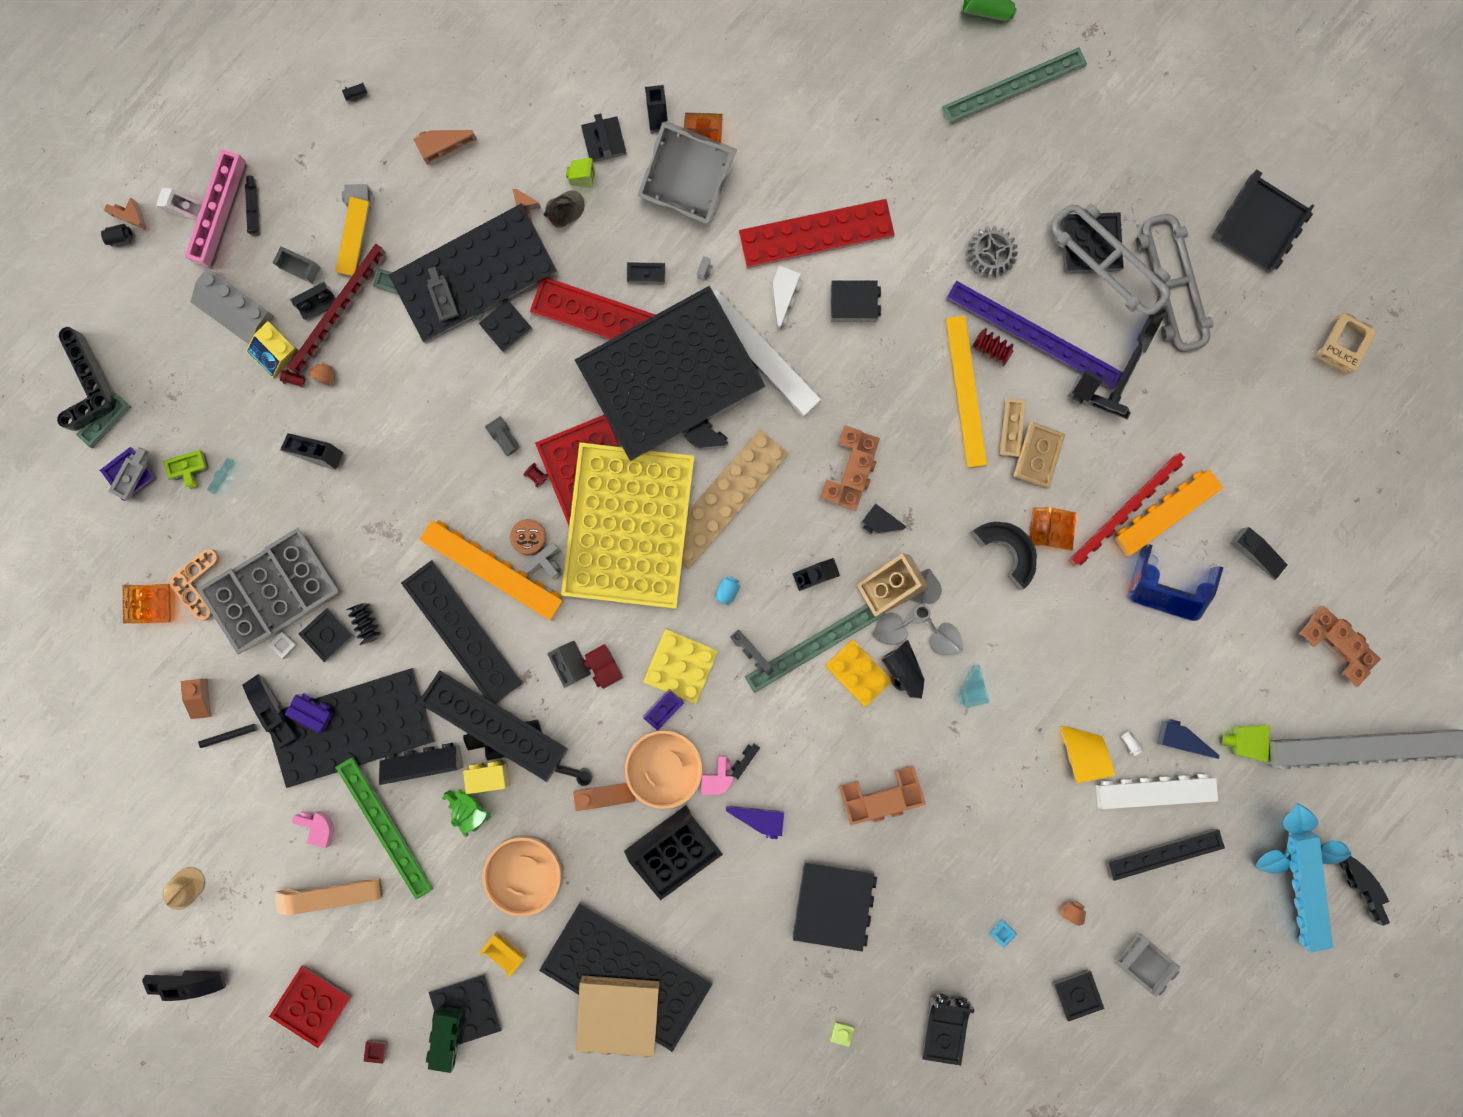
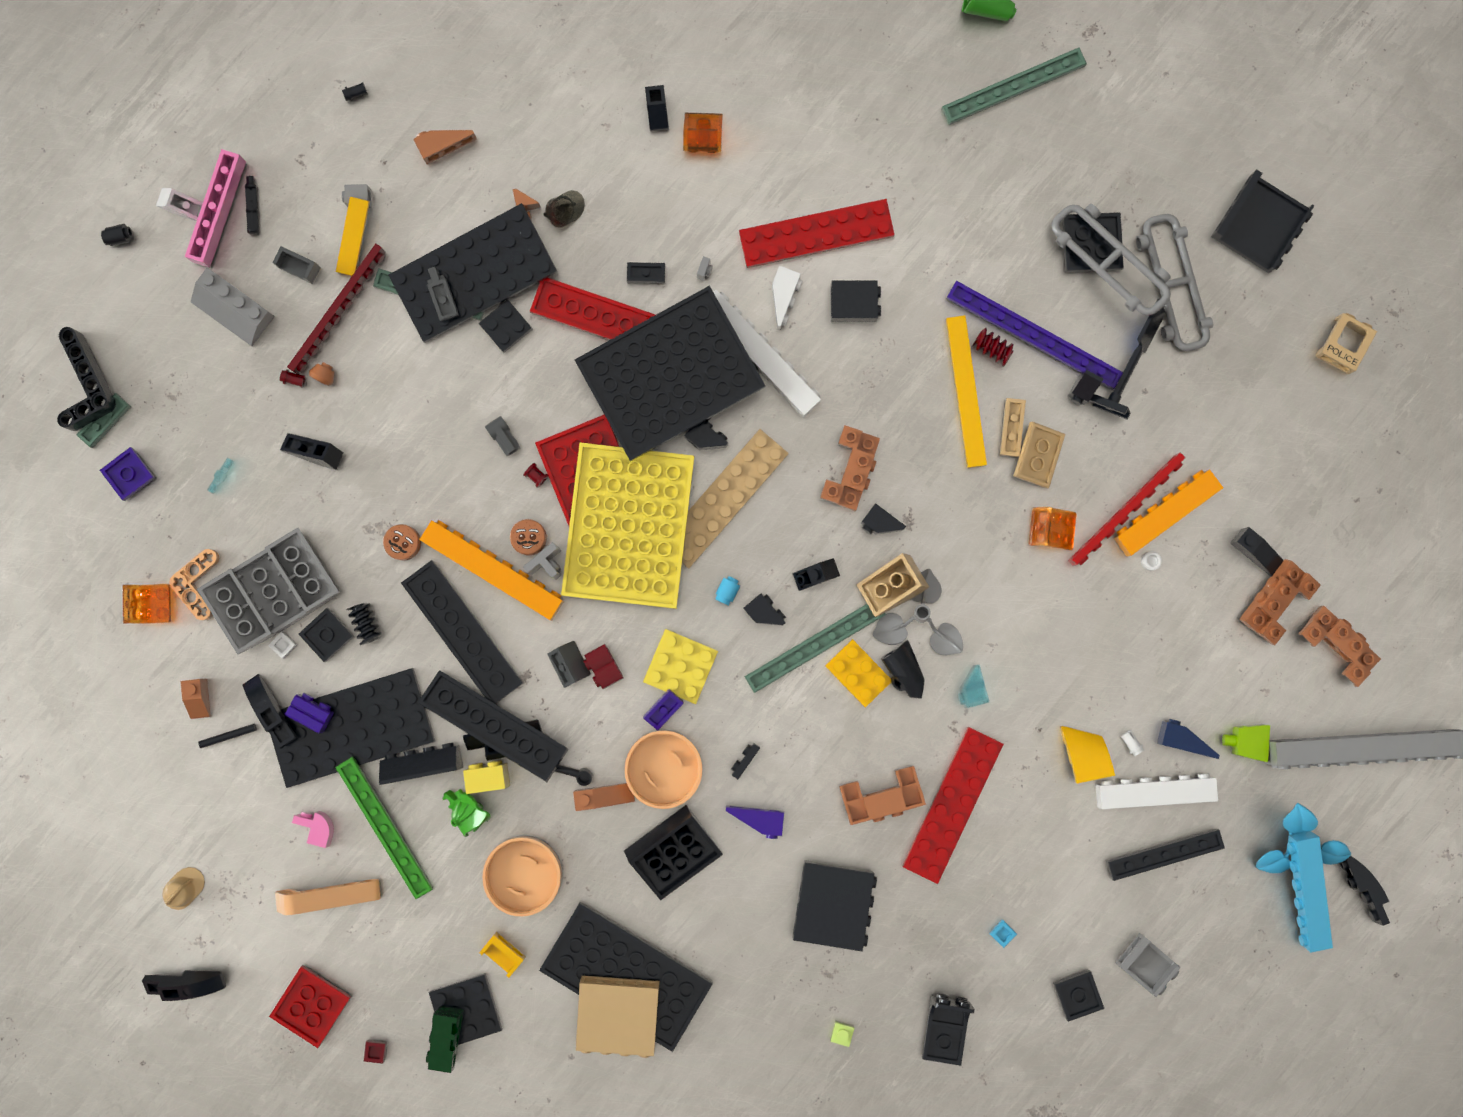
(129, 474): light grey hinge -> none
(130, 214): nougat slope -> none
(185, 466): lime plate -> none
(271, 349): light yellow slope -> none
(314, 300): black bracket -> none
(402, 542): none -> nougat head
(581, 172): lime slope -> none
(603, 138): black bracket -> none
(687, 172): light grey tile -> none
(717, 783): bright pink brick -> none
(751, 652): dark grey hinge -> none
(762, 612): none -> black slope
(952, 805): none -> red plate
(991, 244): light grey gear -> none
(1018, 542): black brick -> none
(1074, 913): nougat cone -> none
(1147, 592): clear blue windscreen -> none
(1275, 598): none -> nougat bracket

